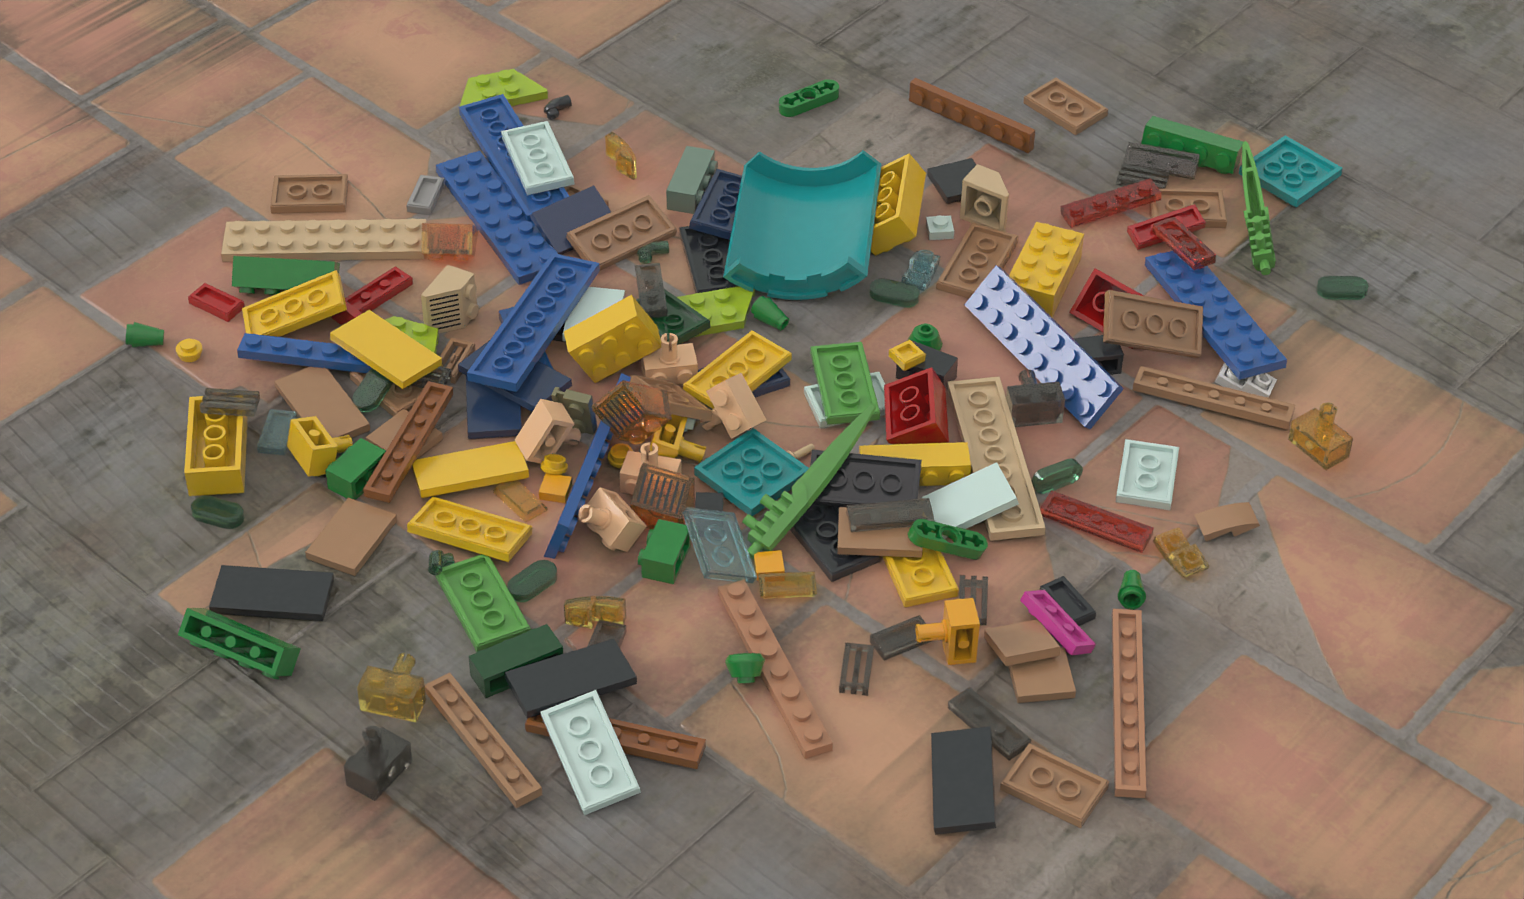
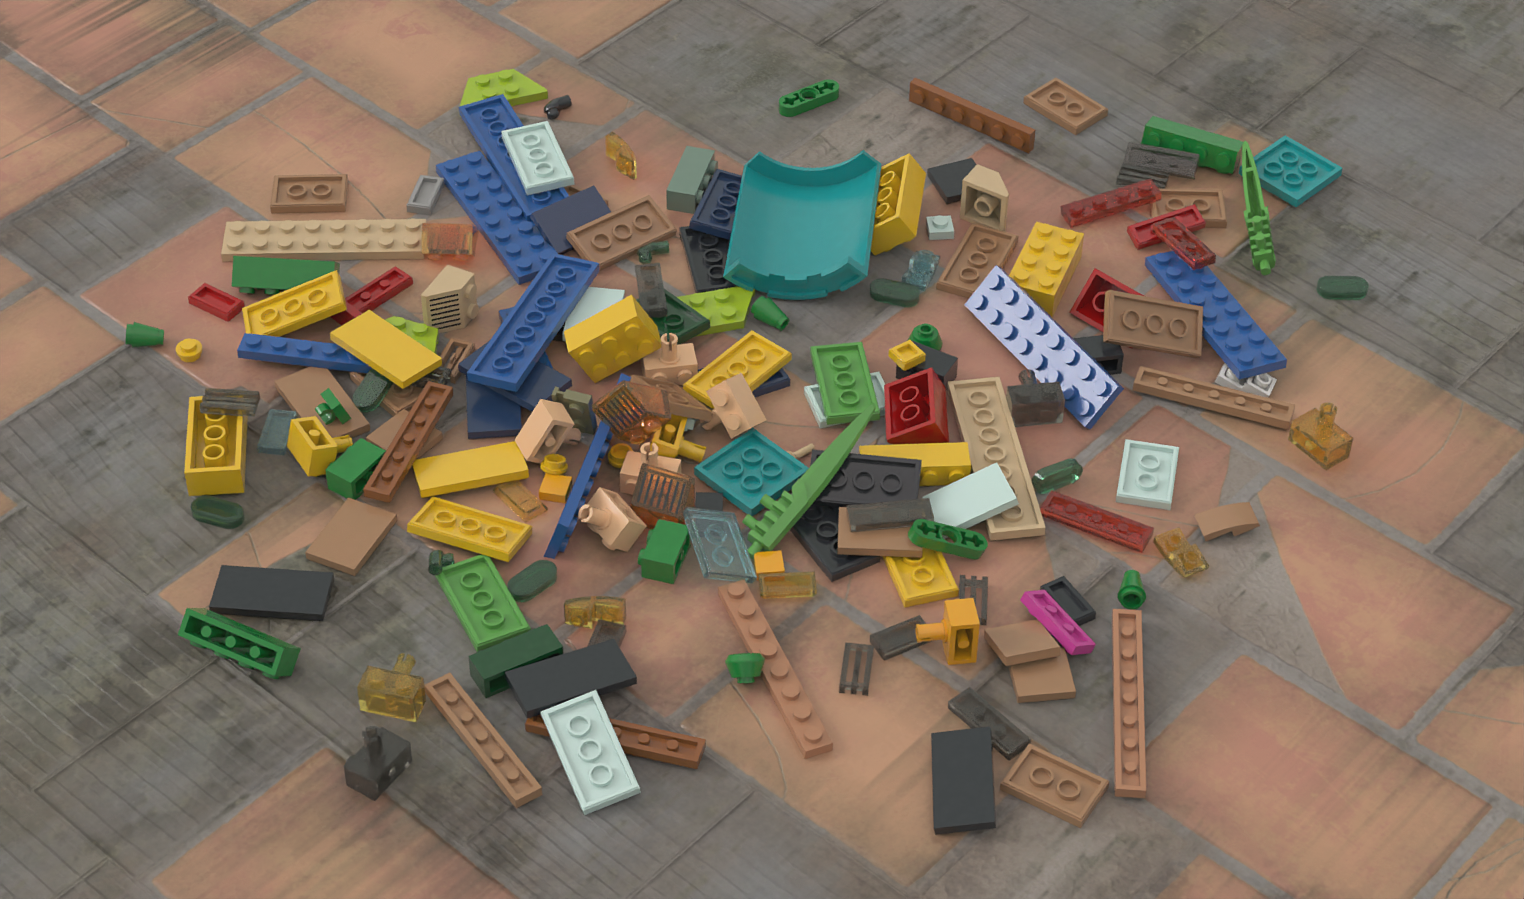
(331, 409): none -> green tile

